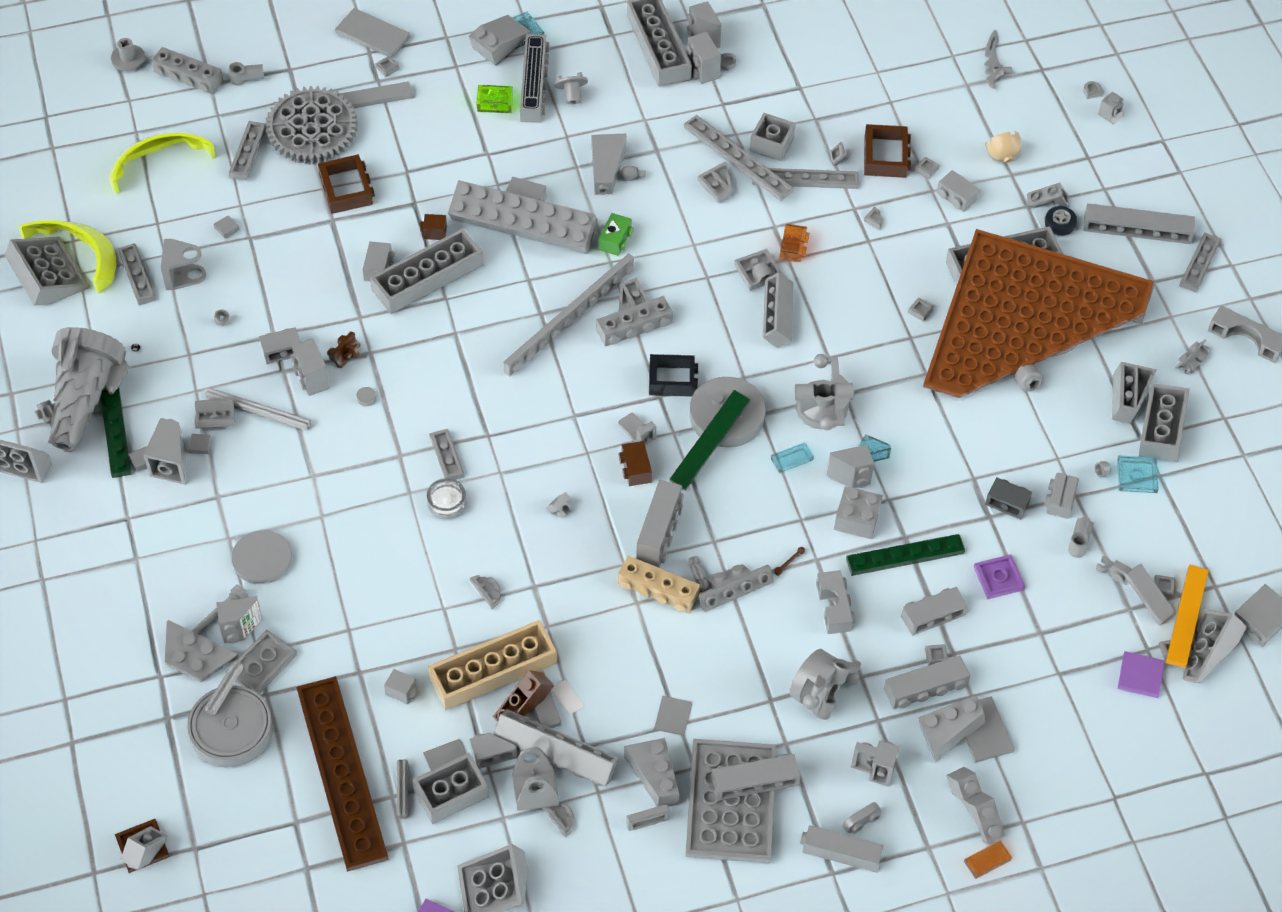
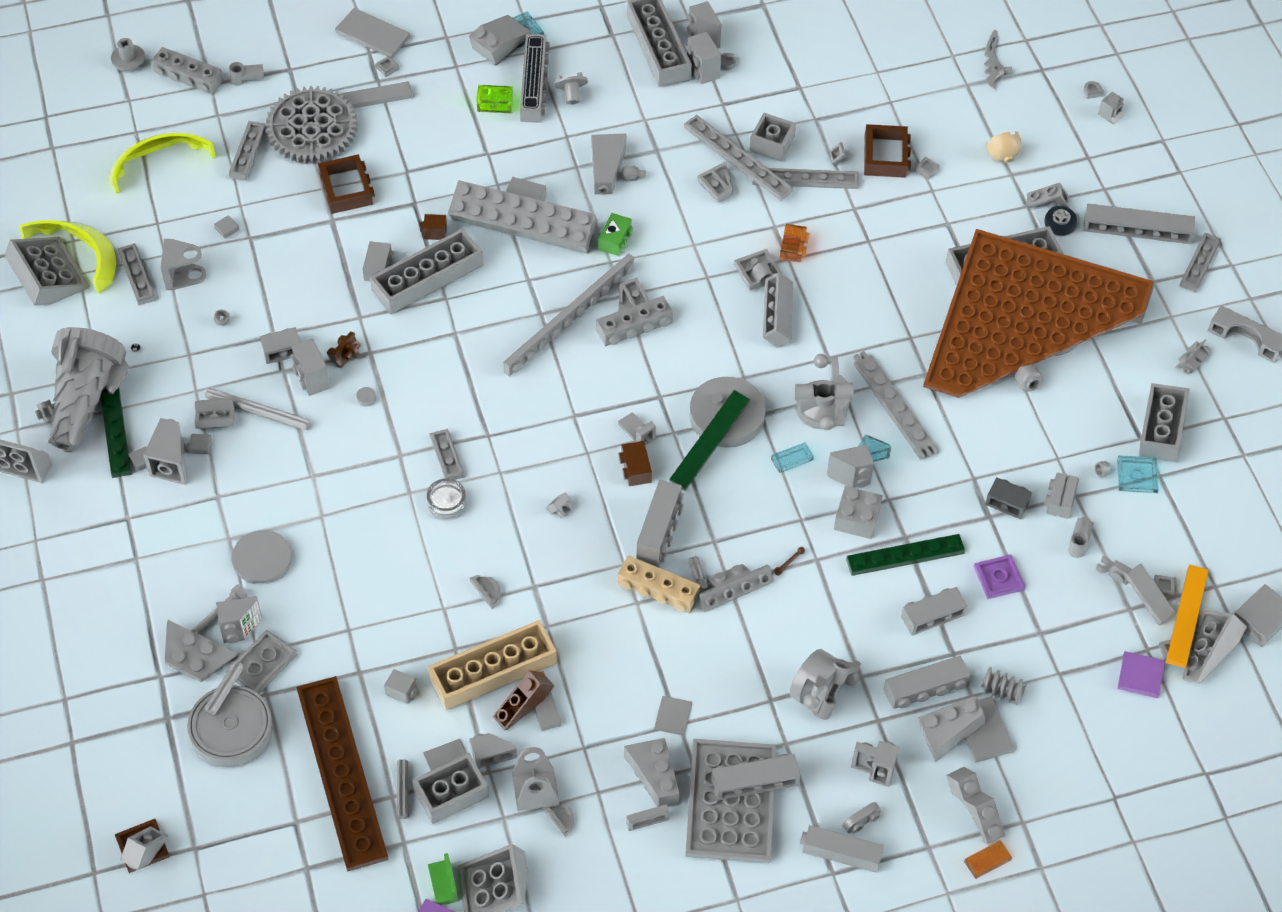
(443, 881): none -> bright green panel
(558, 747): light grey brick -> none
(567, 697): white sticker -> none
(672, 388): black window -> none
(832, 587): light grey arch -> none
(874, 218): light grey tile -> none
(894, 405): none -> light grey hinge
(920, 309): light grey tile -> none
(936, 653): light grey tile -> none
(958, 190): light grey brick -> none
(1004, 686): none -> light grey piece
(1129, 390): light grey wedge -> none

